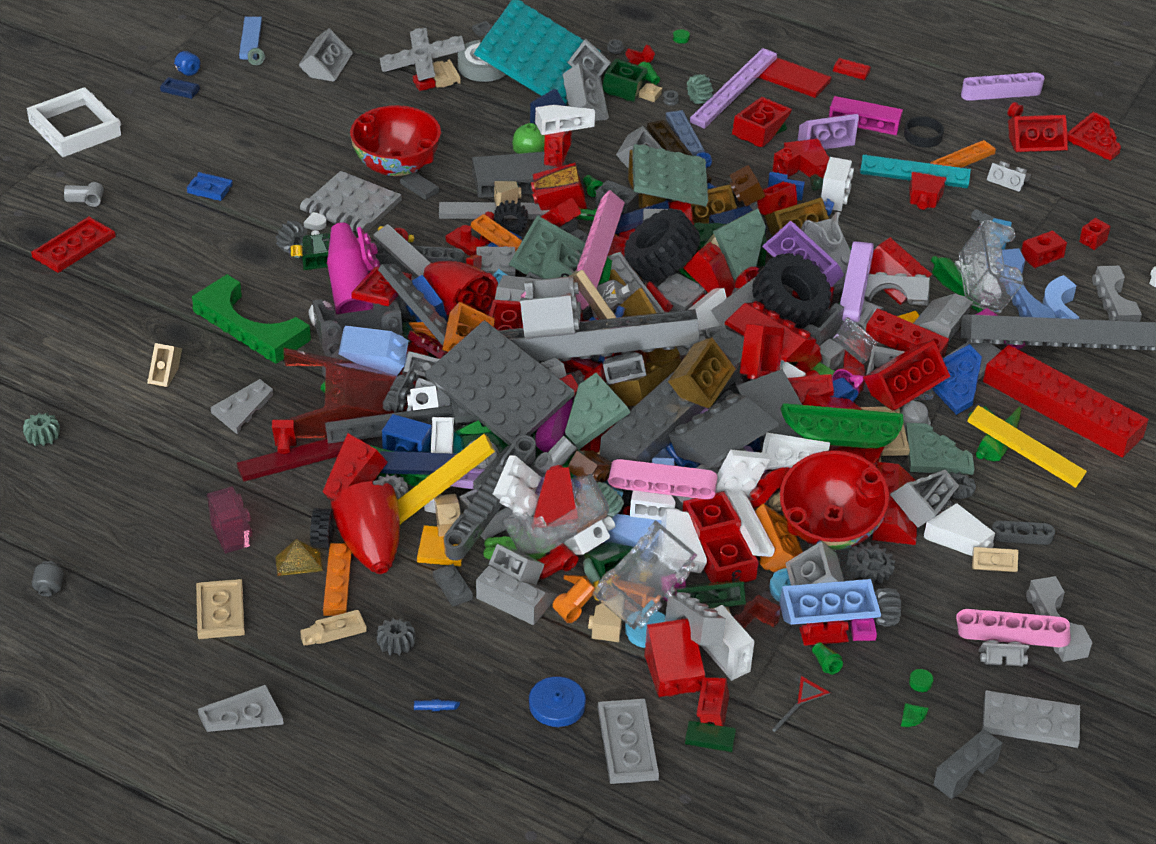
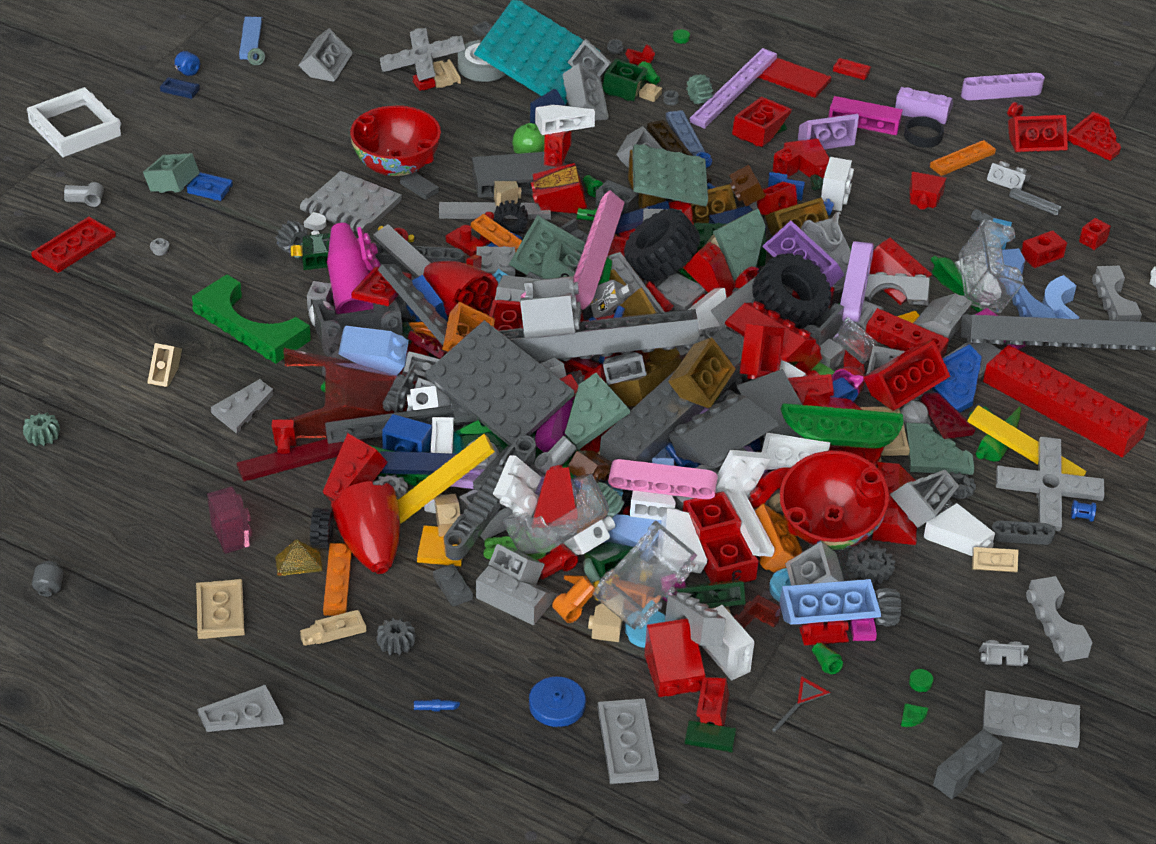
(159, 246): none -> light grey plate
(171, 172): none -> sand green brick
(319, 291): none -> light grey brick
(562, 213): red brick -> none
(592, 296): tan tile -> none
(903, 169): teal plate -> none
(923, 103): none -> lavender slope
(946, 417): none -> dark red wing
(1013, 627): bright pink beam -> none
(1035, 201): none -> dark grey axle
(1050, 472): none -> light grey piece
(1083, 510): none -> blue bush

